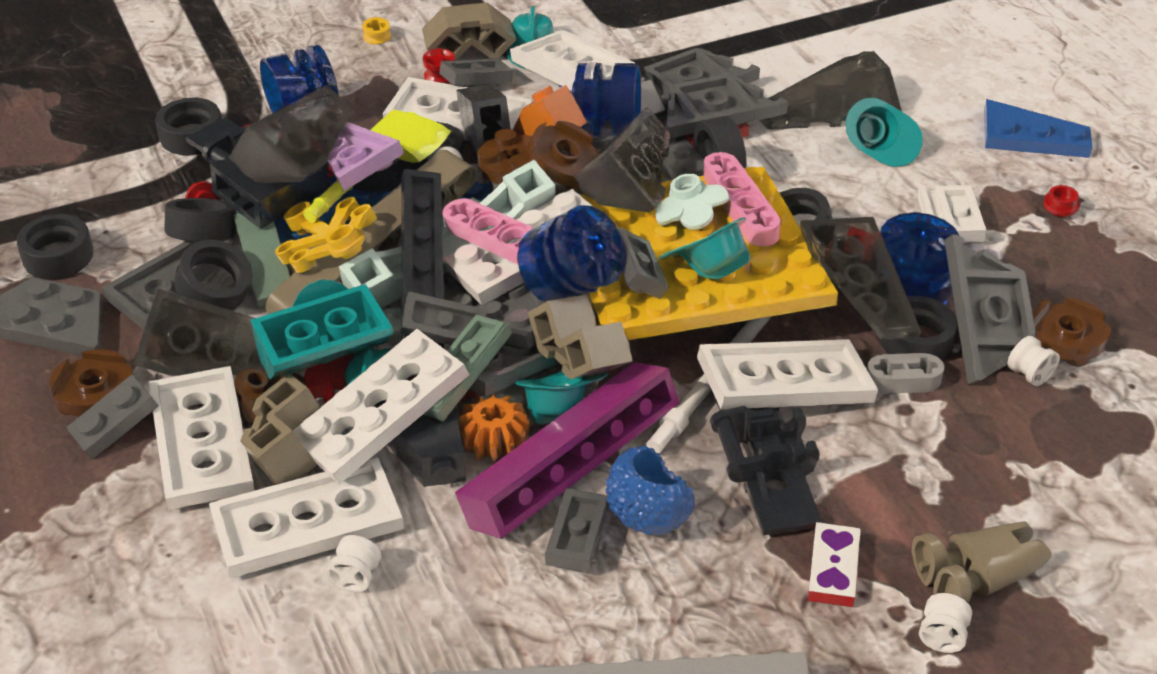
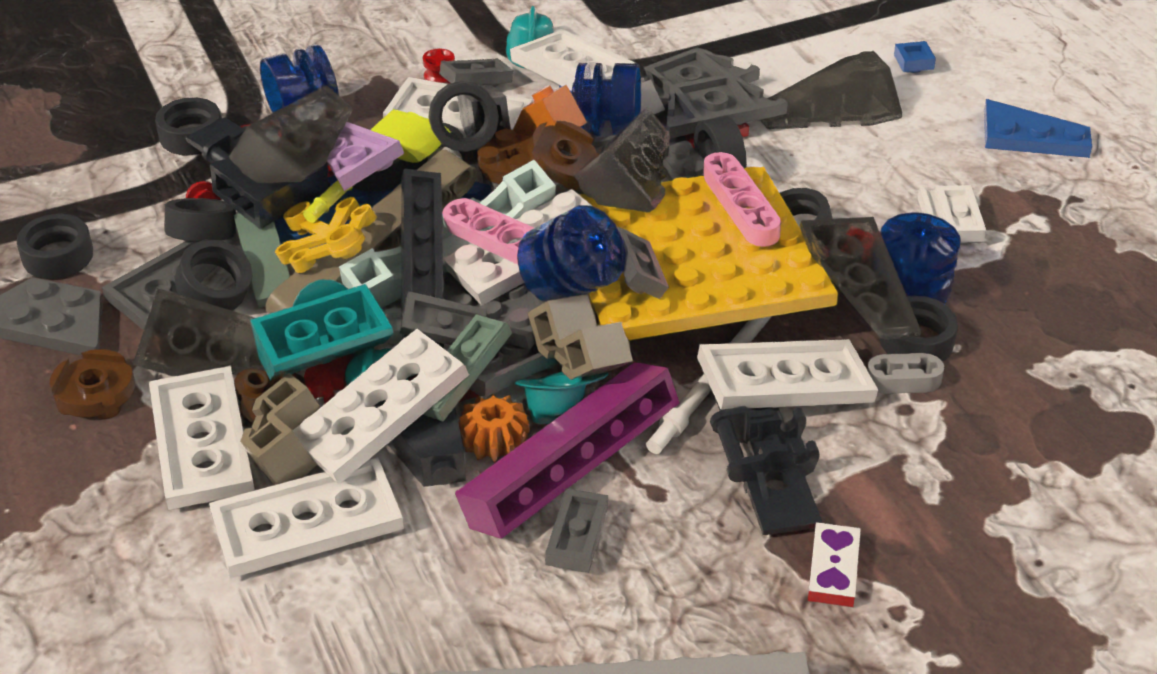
(112, 416): dark grey plate -> none
(353, 563): white wheel -> none
(376, 30): yellow bush -> none
(468, 25): dark tan brick -> none
(490, 122): none -> black tyre
(647, 493): blue hair -> none
(690, 202): light aqua plate -> none
(716, 254): teal piece -> none
(883, 132): teal piece -> none
(914, 56): none -> blue plate
(945, 623): white wheel -> none
(979, 559): dark tan piece -> none
(989, 307): dark grey wing -> none
(1033, 360): white wheel -> none
(1062, 201): red plate -> none
(1075, 346): reddish brown plate -> none

